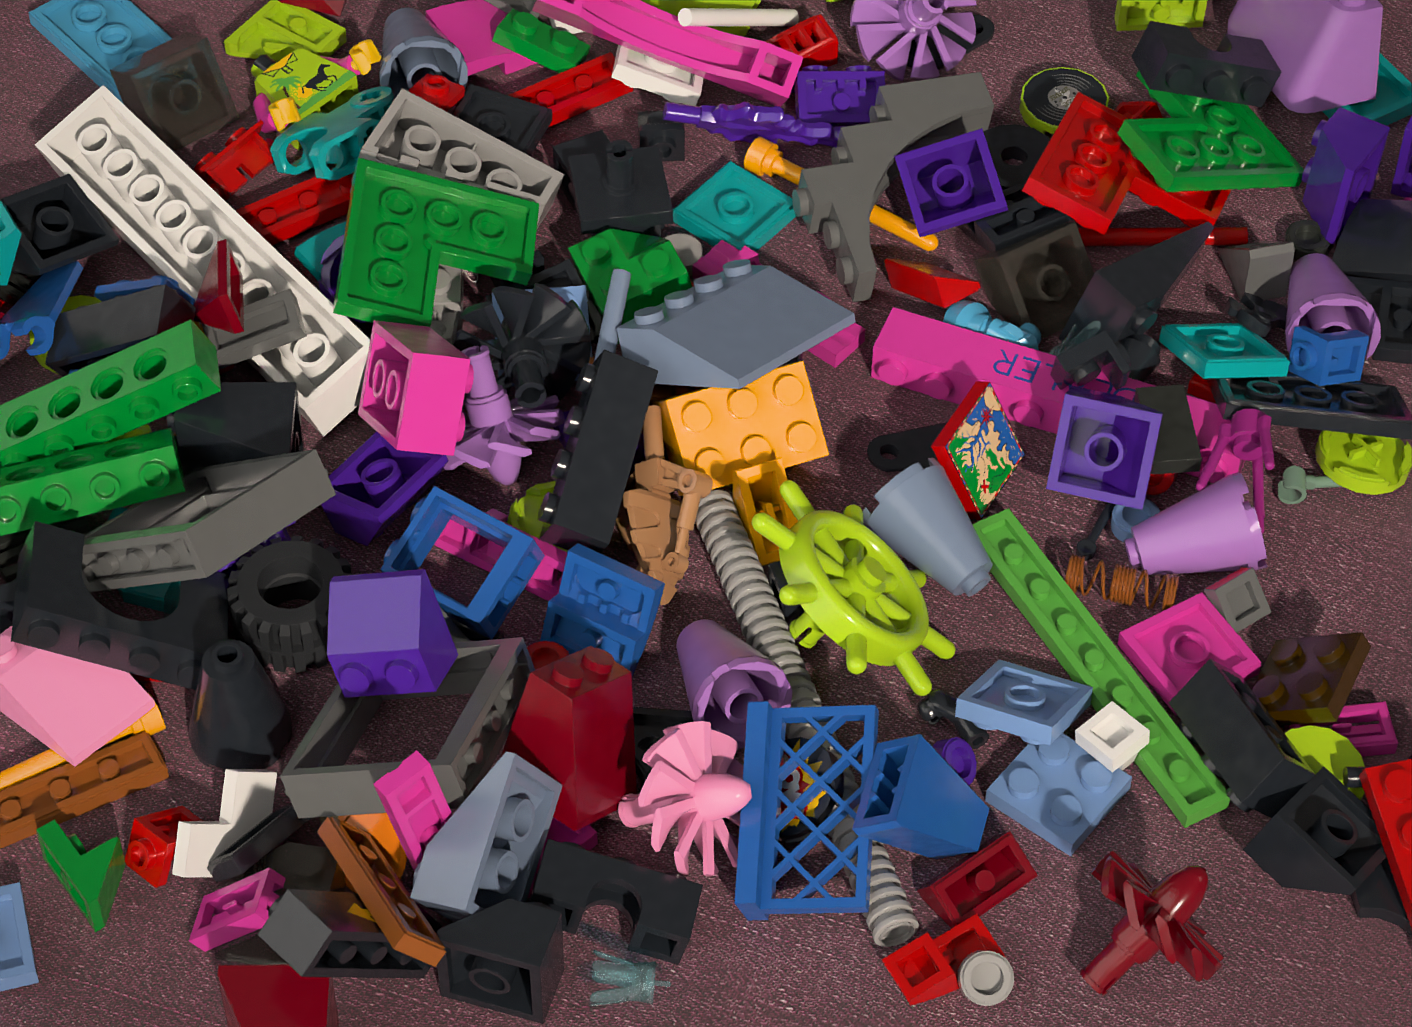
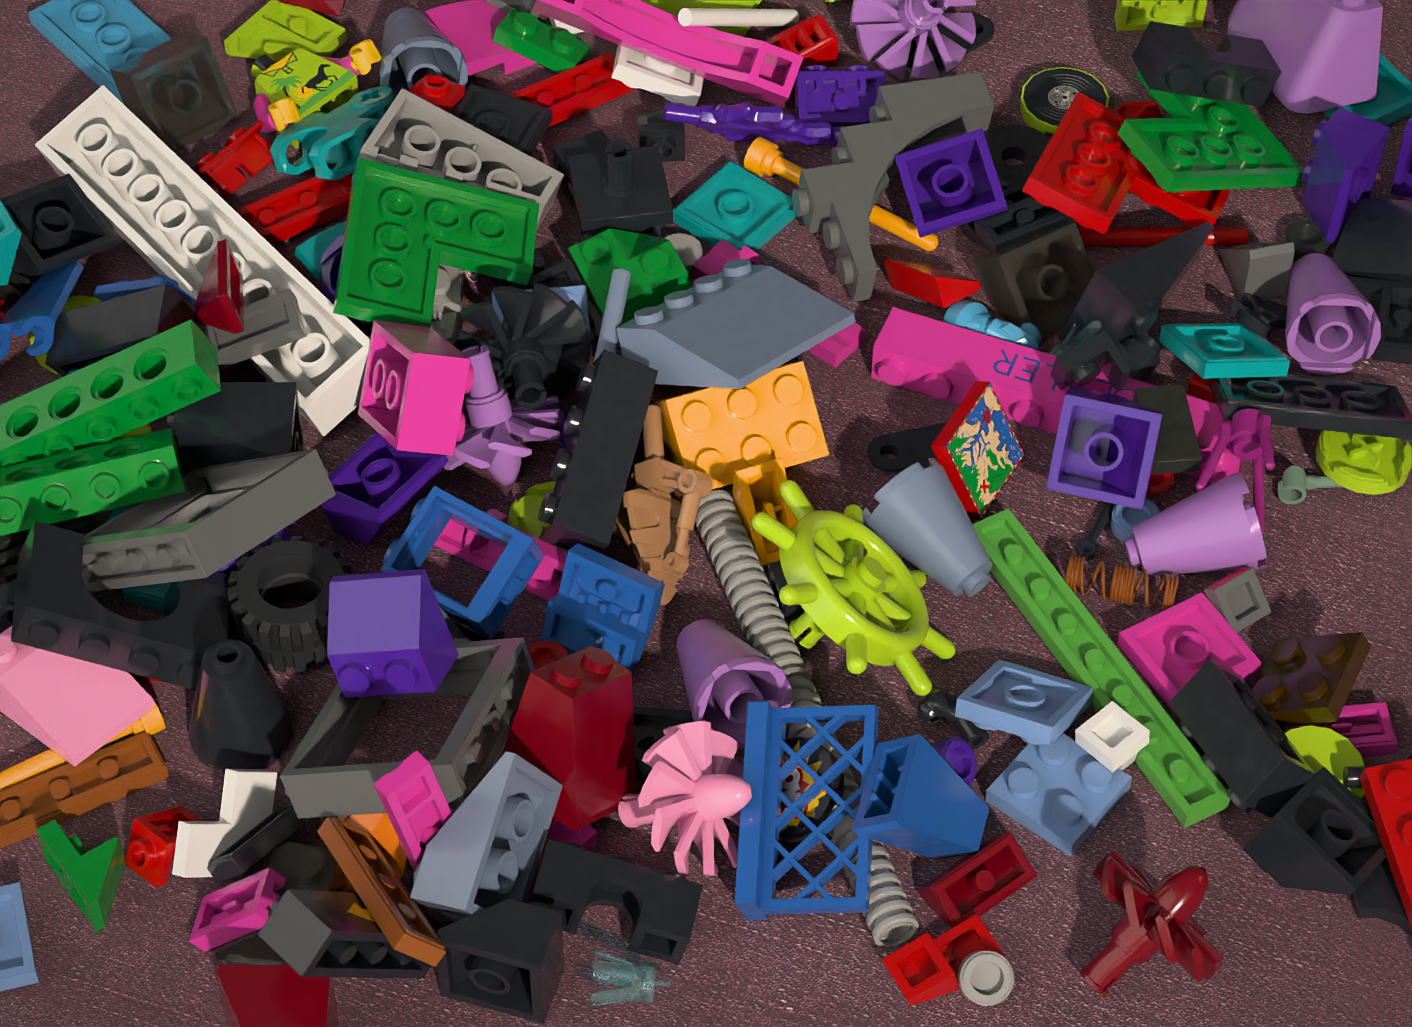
(1328, 356): blue bracket -> none

